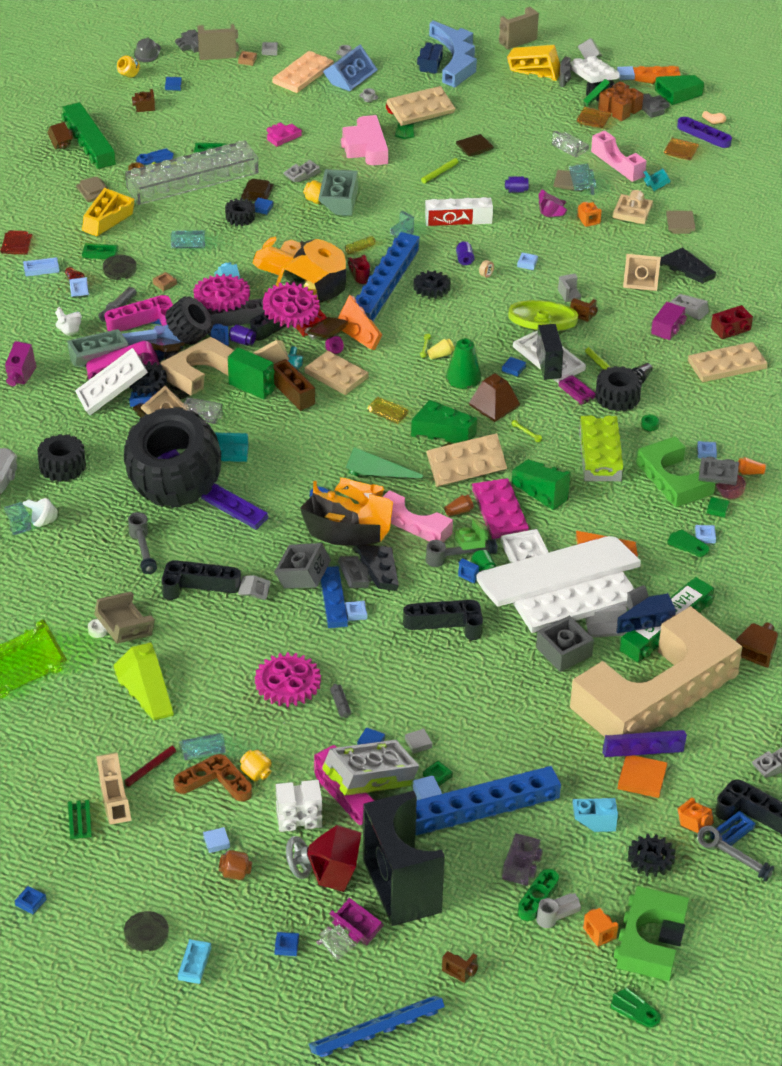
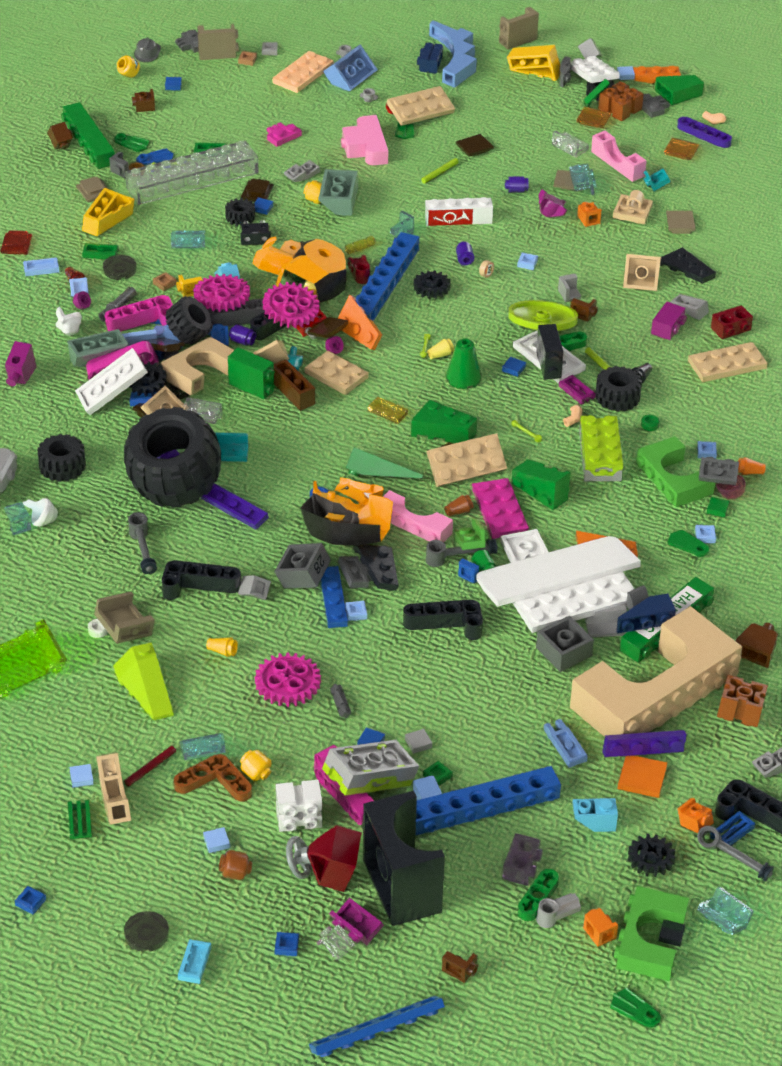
(81, 775): none -> light blue tile
(82, 300): none -> magenta tile
(118, 165): none -> dark grey bracket
(131, 142): none -> green piece
(186, 286): none -> yellow bracket
(223, 646): none -> yellow cone
(254, 233): none -> black piece
(494, 398): reddish brown slope -> none
(566, 743): none -> medium blue hinge
(574, 340): none -> green beam
(576, 413): none -> light nougat arm
(726, 911): none -> clear light blue bracket
(742, 701): none -> dark orange brick

